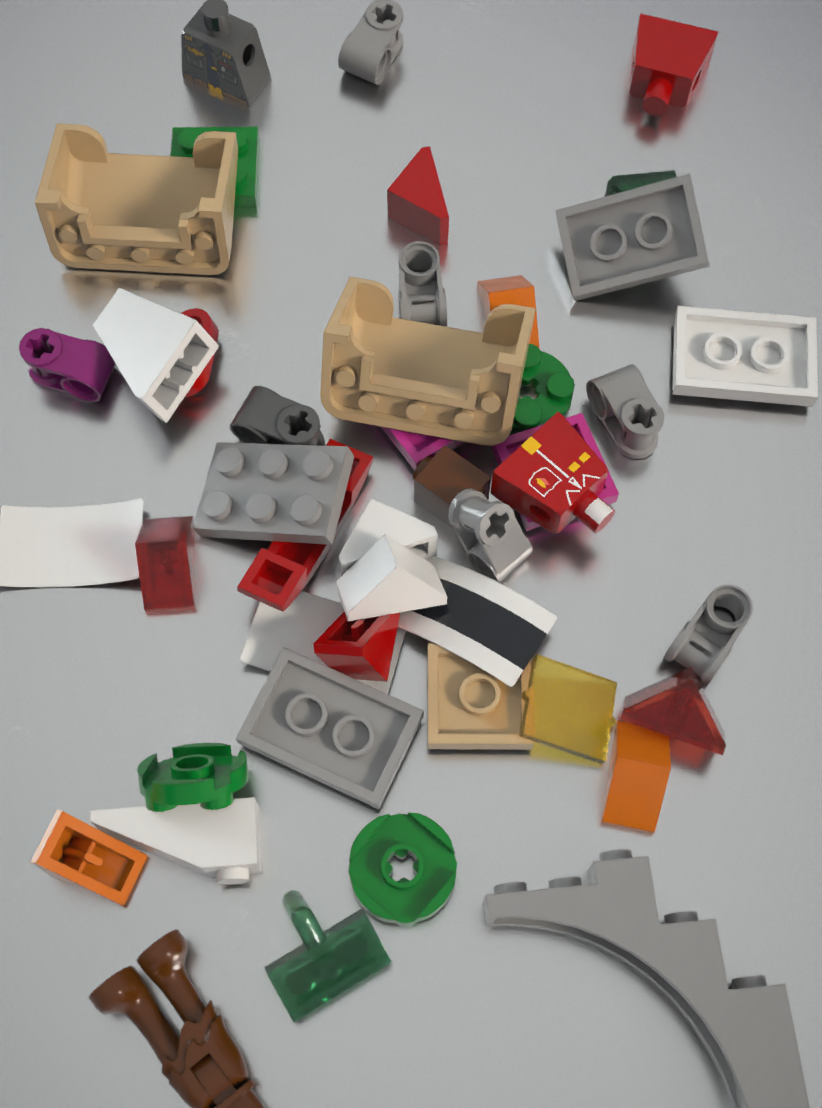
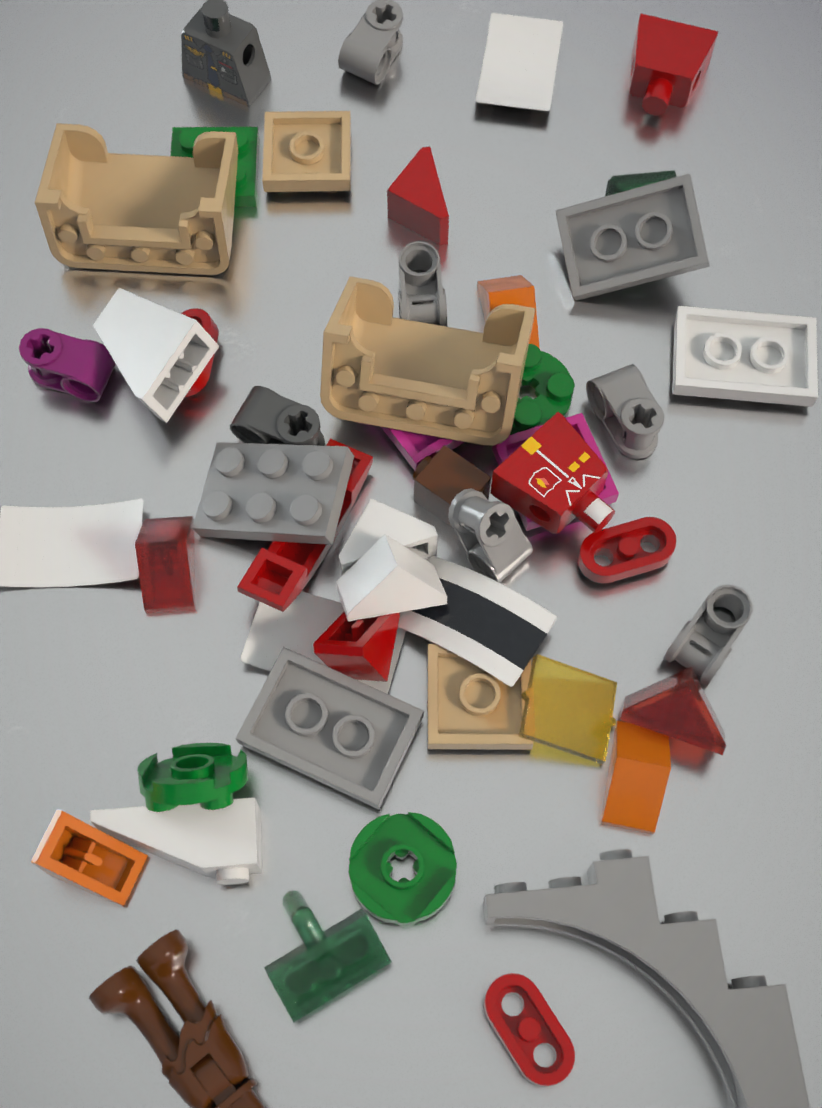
(307, 151): none -> tan plate
(520, 62): none -> white sticker
(529, 1029): none -> red plate
(624, 550): none -> red plate

